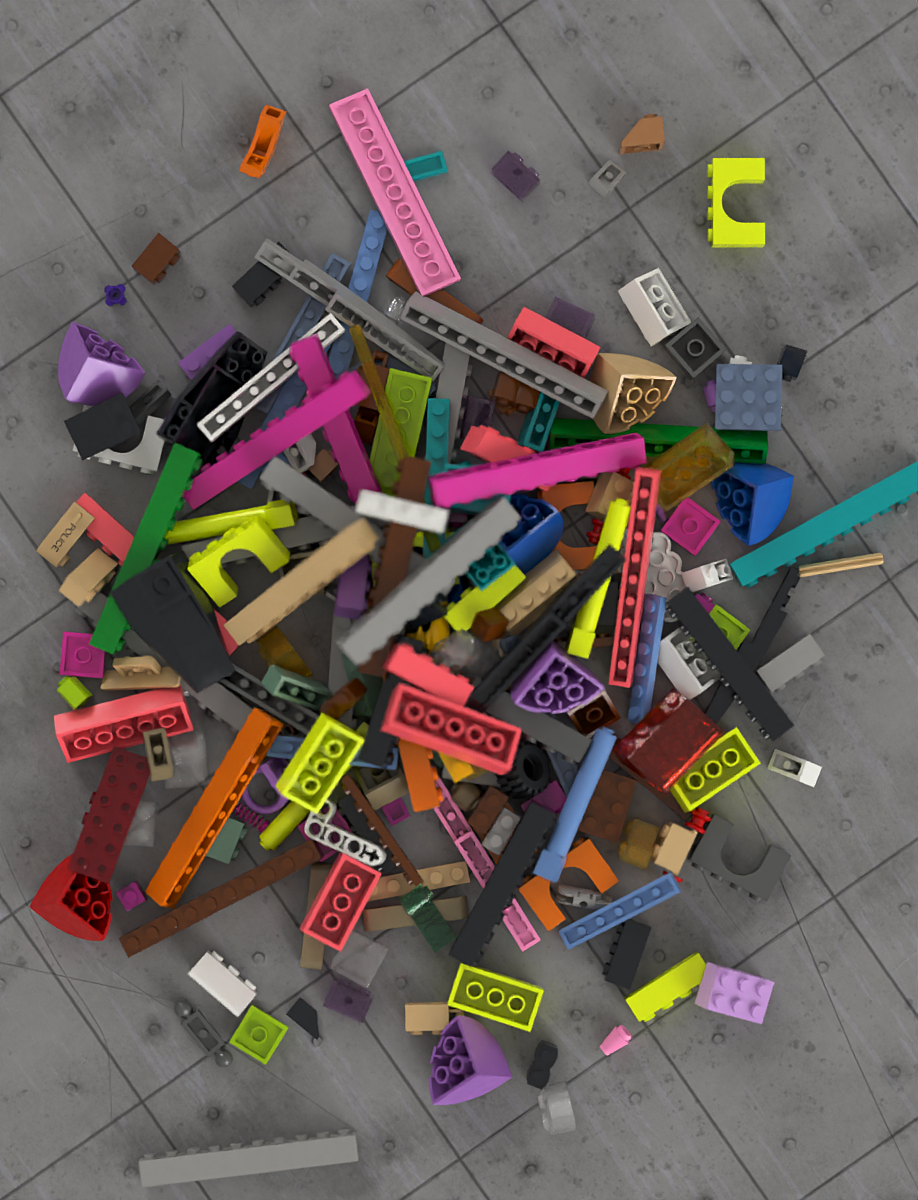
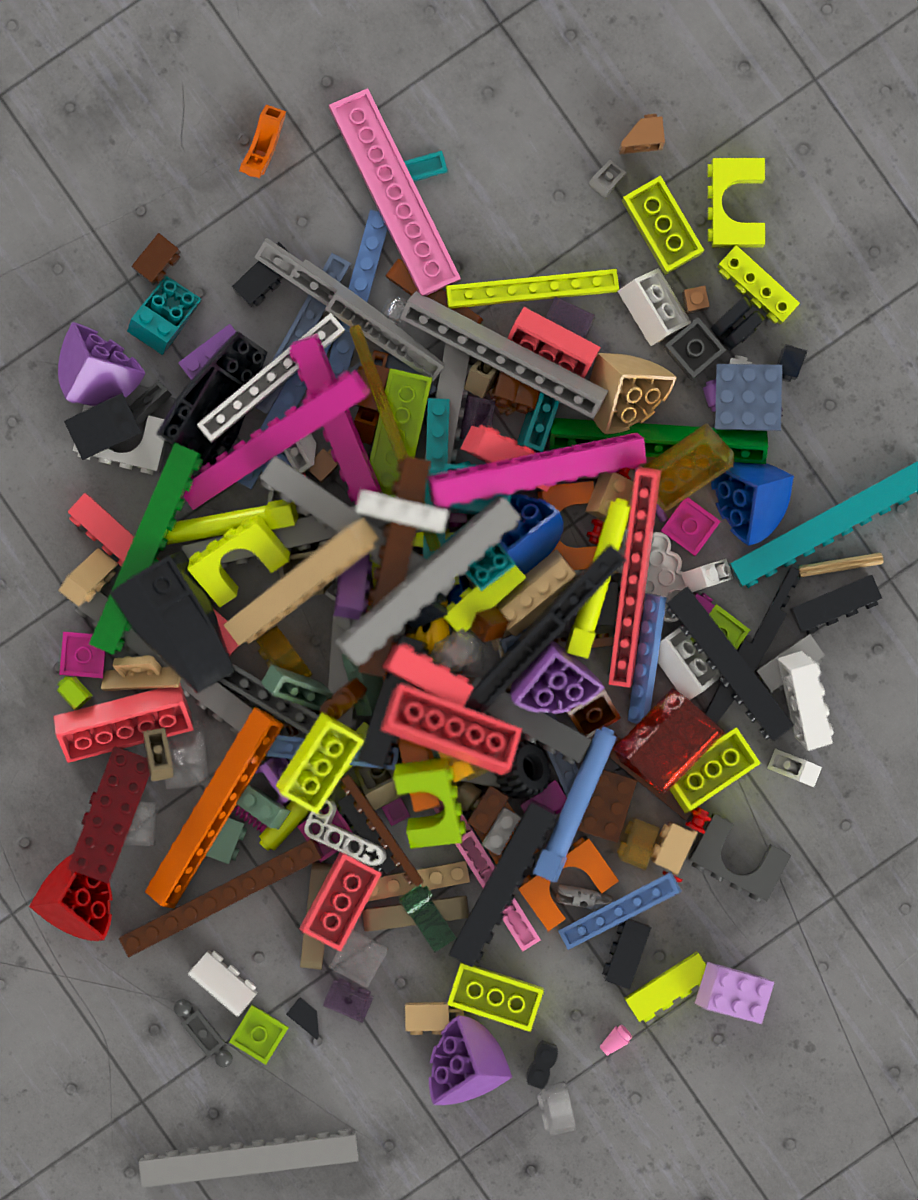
(64, 535): tan door -> none
(111, 290): dark purple plate -> none
(132, 895): magenta brick -> none
(163, 315): none -> teal slope
(263, 807): none -> sand green brick
(435, 778): none -> lime arch
(481, 378): none -> dark tan brick
(516, 175): clear purple brick -> none
(532, 288): none -> neon yellow plate
(662, 225): none -> neon yellow brick
(695, 299): none -> medium nougat brick
(737, 323): none -> black wheel
(758, 285): none -> neon yellow brick
(805, 700): none -> white brick
(835, 604): none -> black brick

